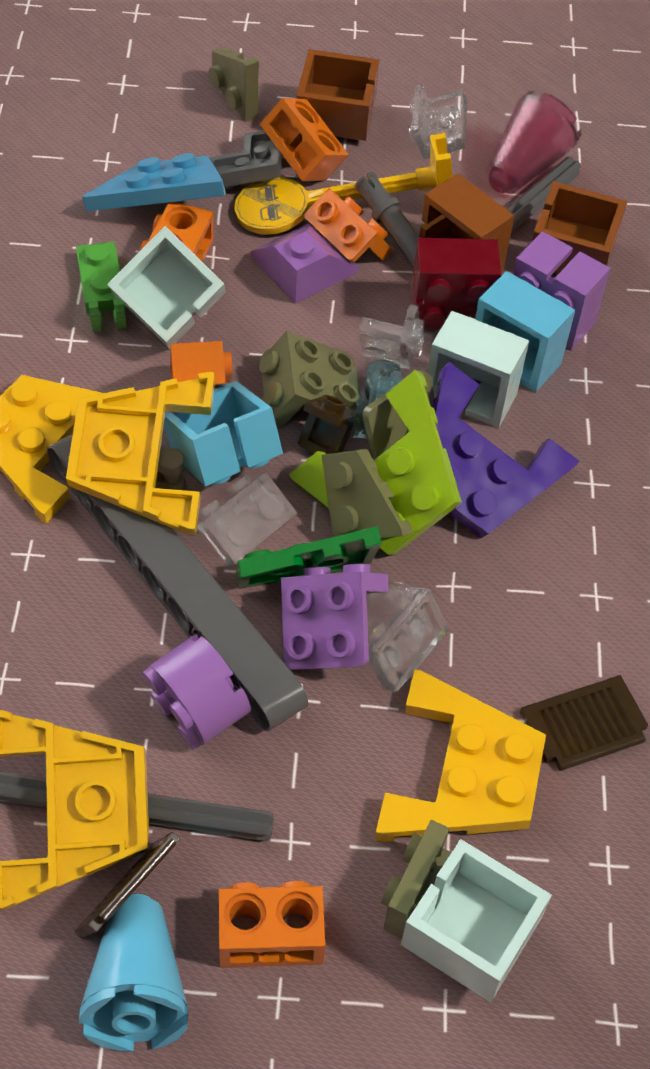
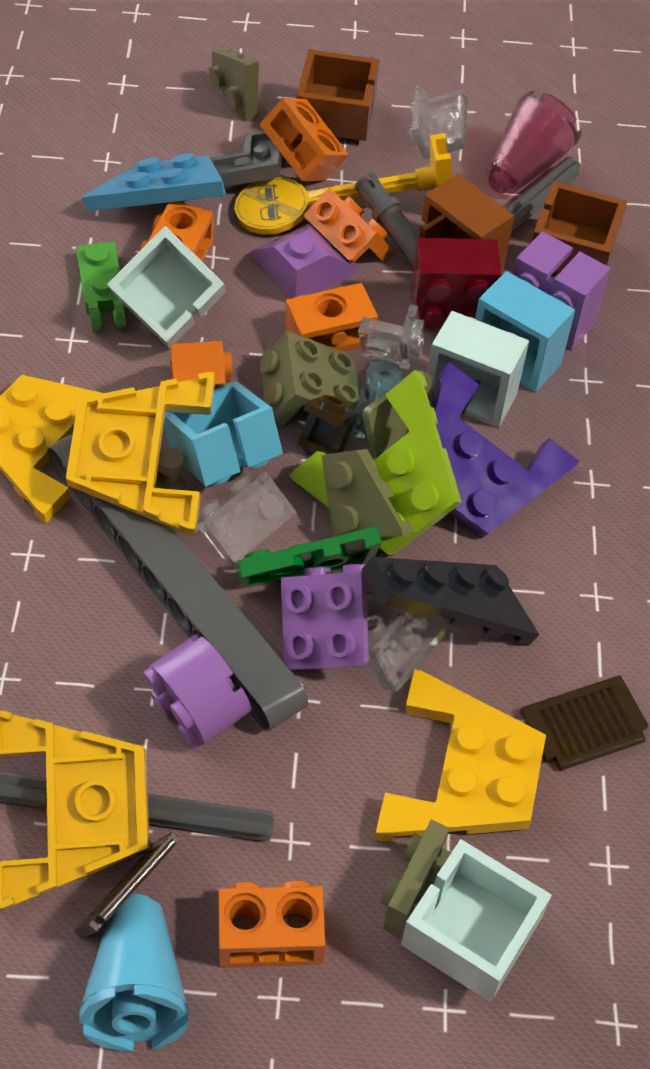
(330, 316): none -> orange brick
(455, 591): none -> black wing

